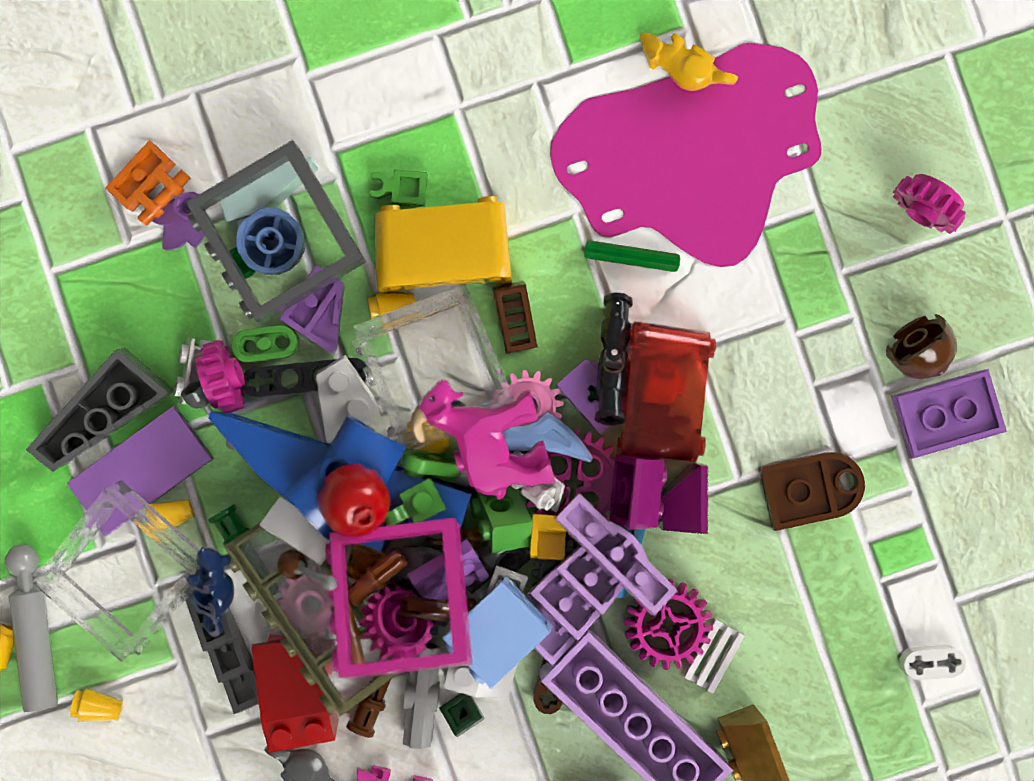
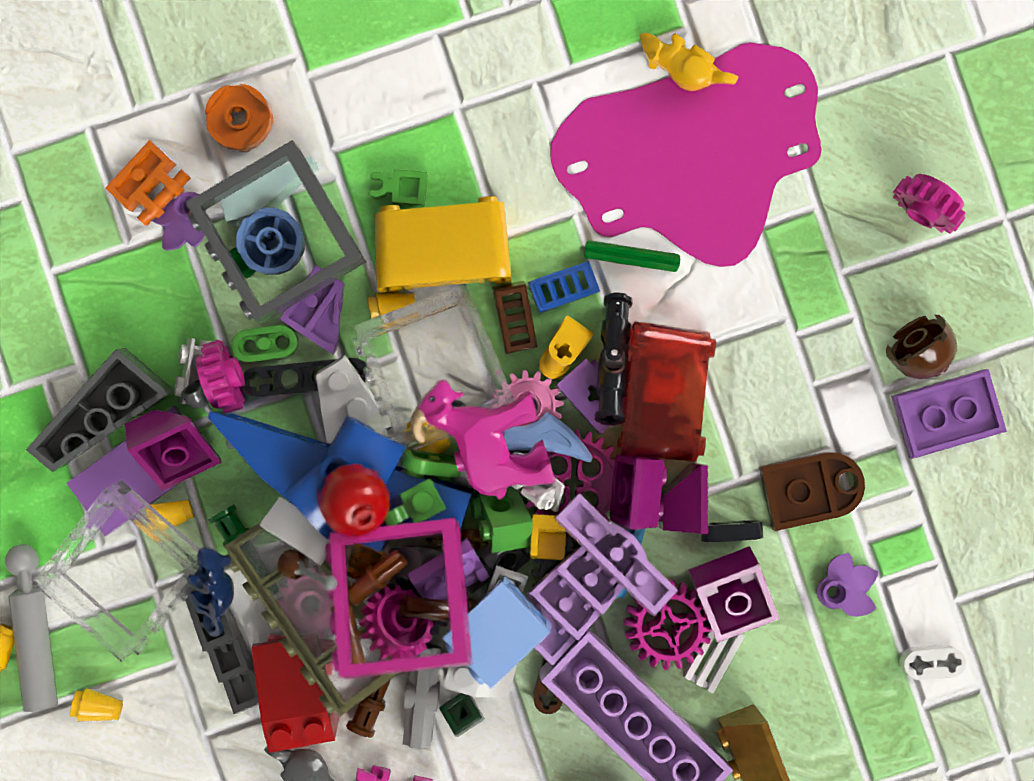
(169, 447): none -> magenta slope
(240, 136): none -> orange plate
(538, 296): none -> blue slope
(564, 348): none -> yellow piece
(733, 531): none -> black beam
(734, 594): none -> magenta slope
(851, 586): none -> medium lavender plate

